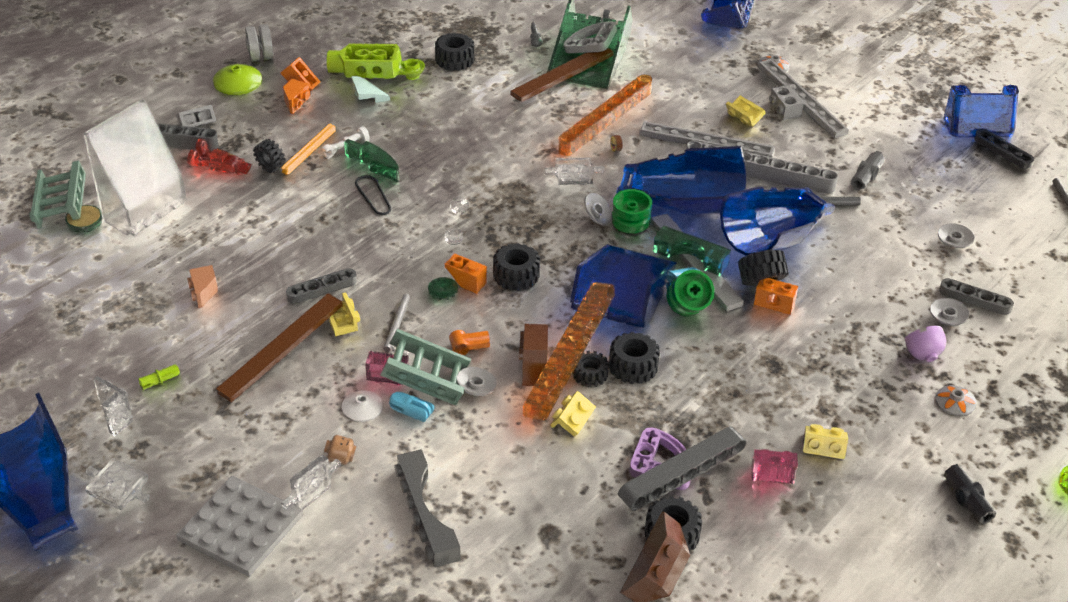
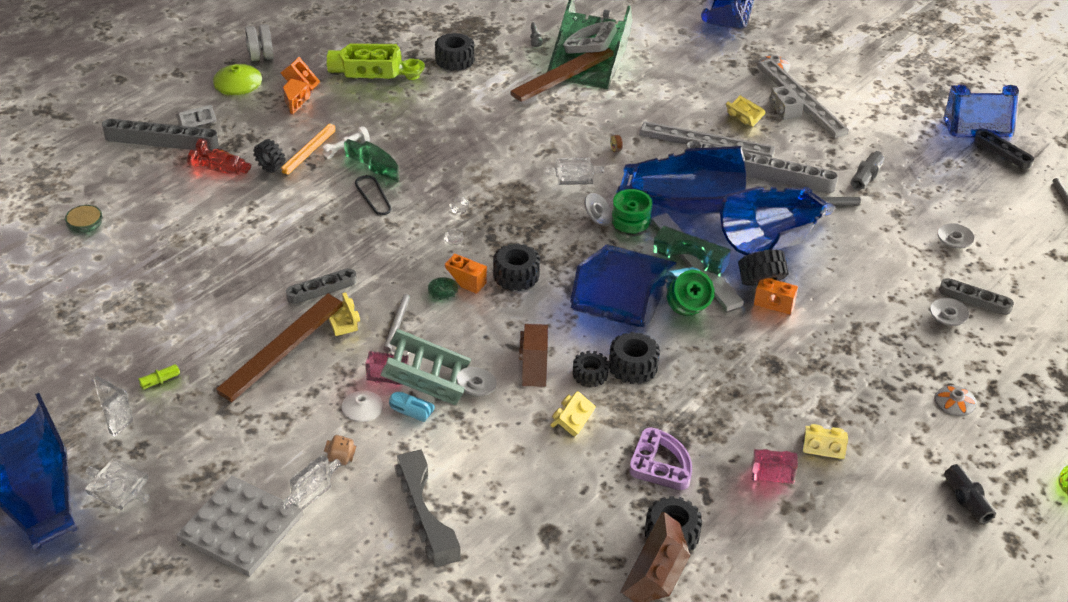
(73, 197): sand green fence -> none
(133, 170): clear windscreen -> none
(203, 284): nougat slope -> none
(366, 90): light aqua slope -> none
(463, 343): orange piece -> none
(568, 351): clear orange beam -> none
(604, 115): clear orange beam -> none
(681, 468): dark grey beam -> none
(926, 344): lavender cylinder -> none

